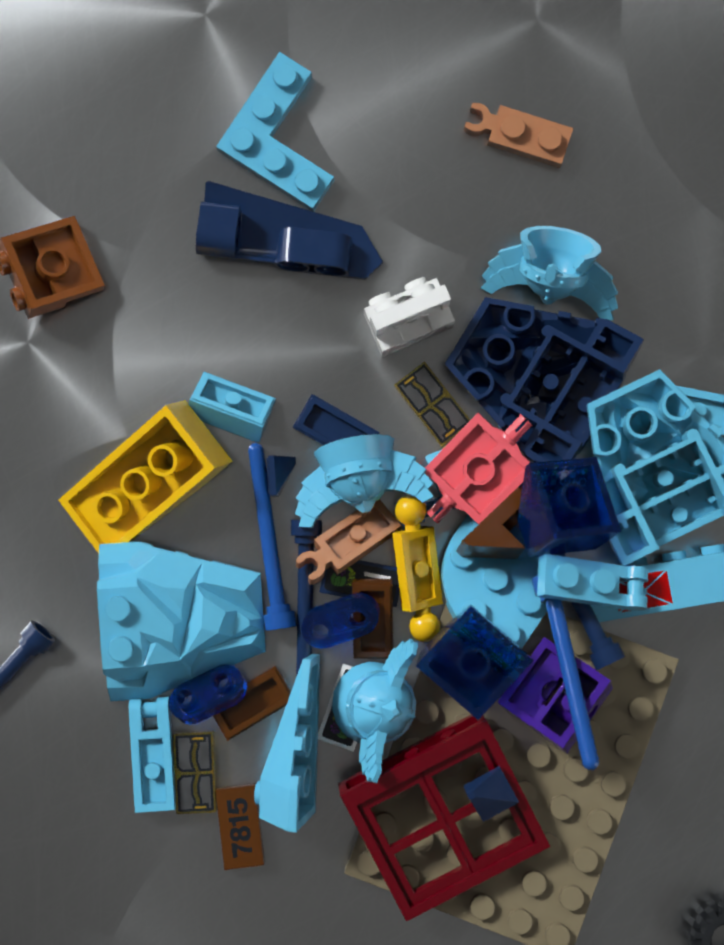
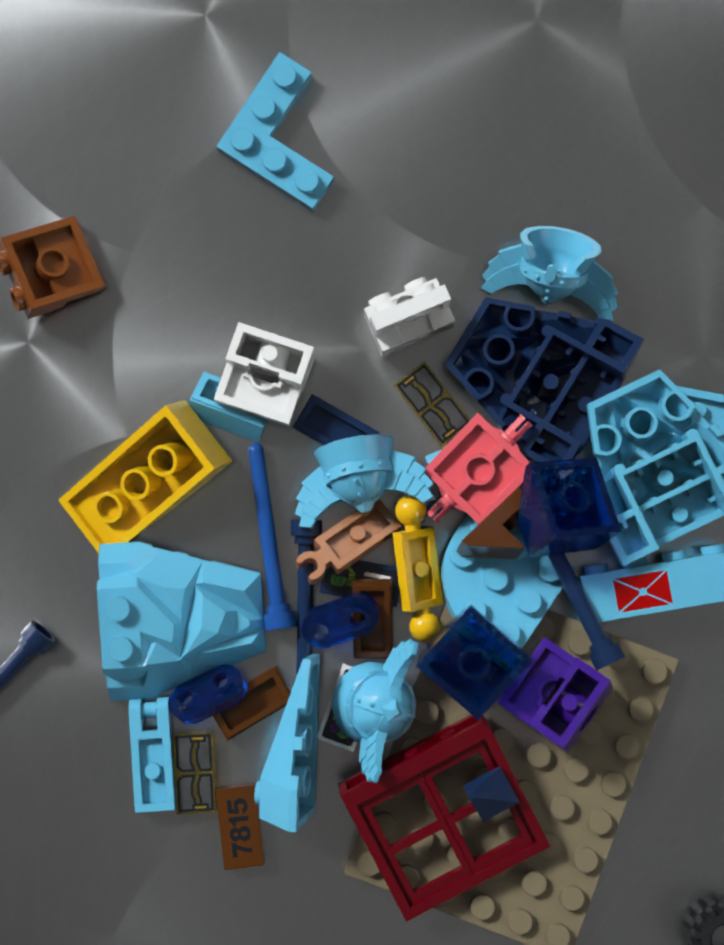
(264, 374): none -> white brick
(274, 232): dark blue panel -> none
(278, 472): dark blue slope -> none
(522, 134): nougat plate -> none
(571, 680): blue piece -> none
(591, 582): medium azure plate -> none

